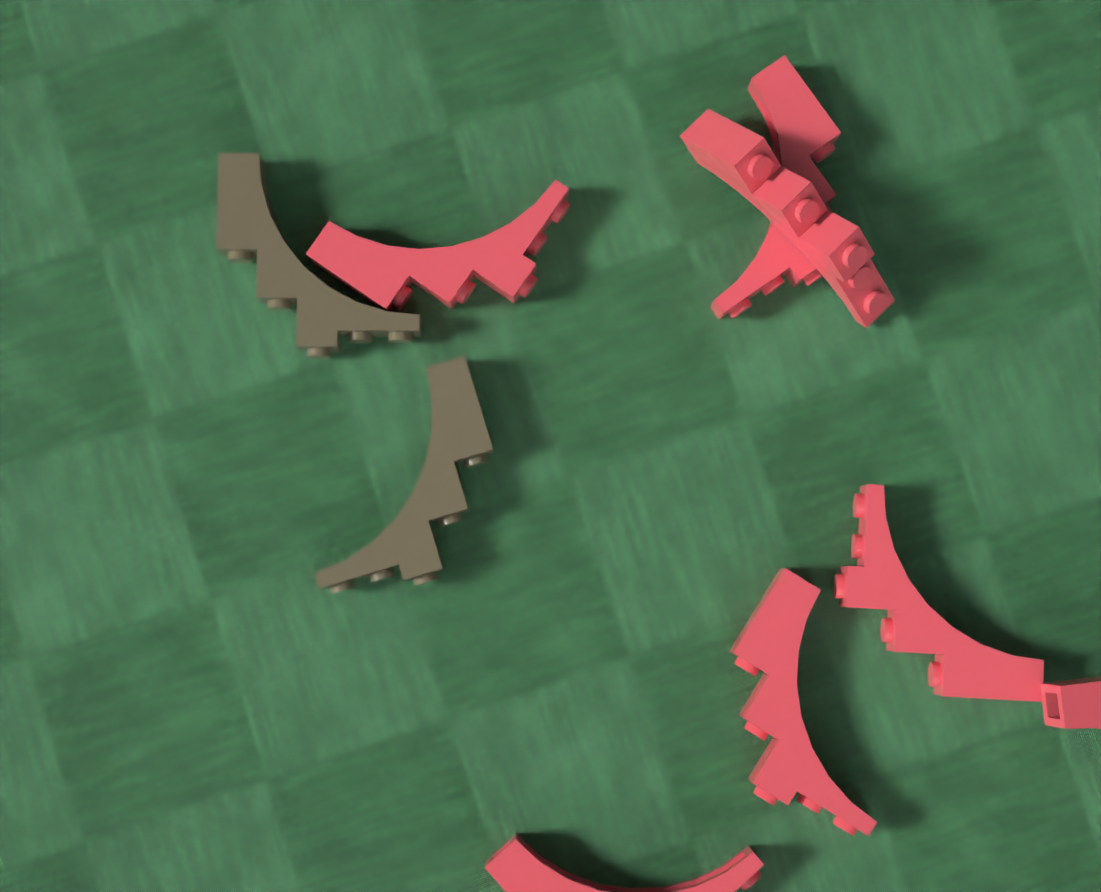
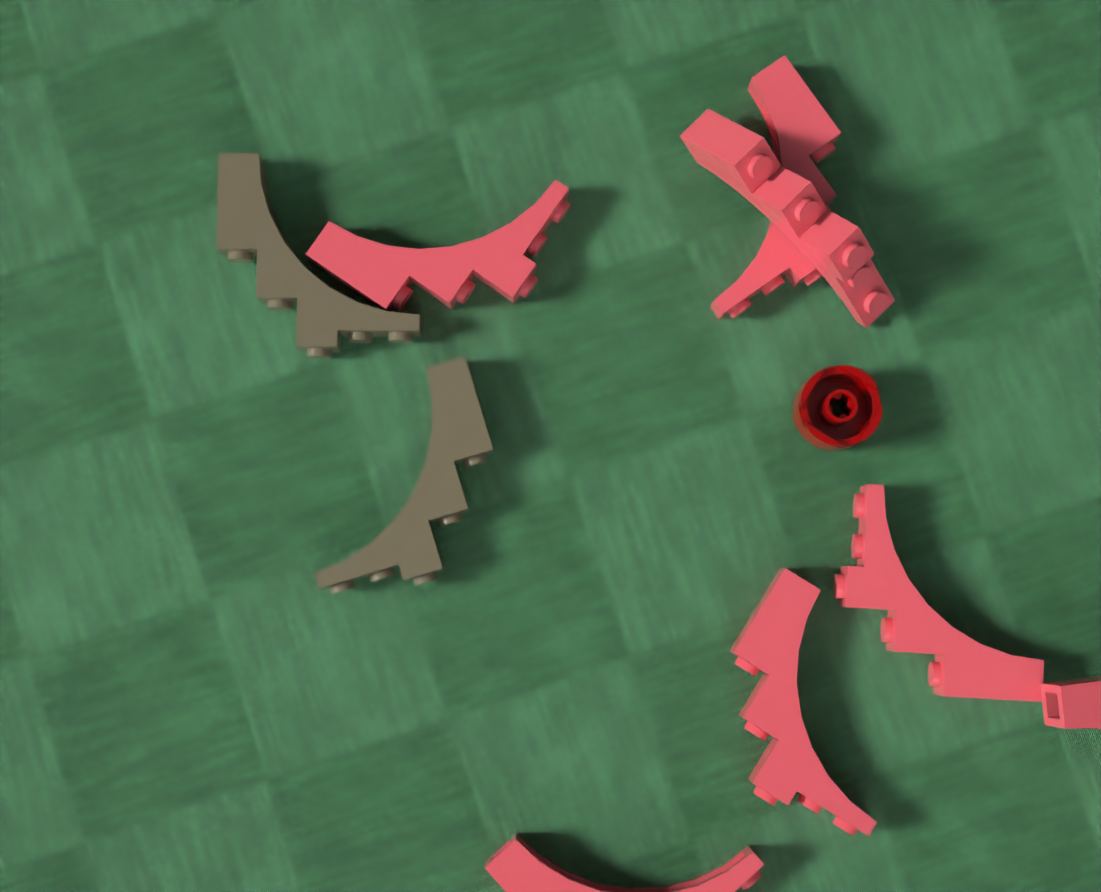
(859, 403): none -> red brick

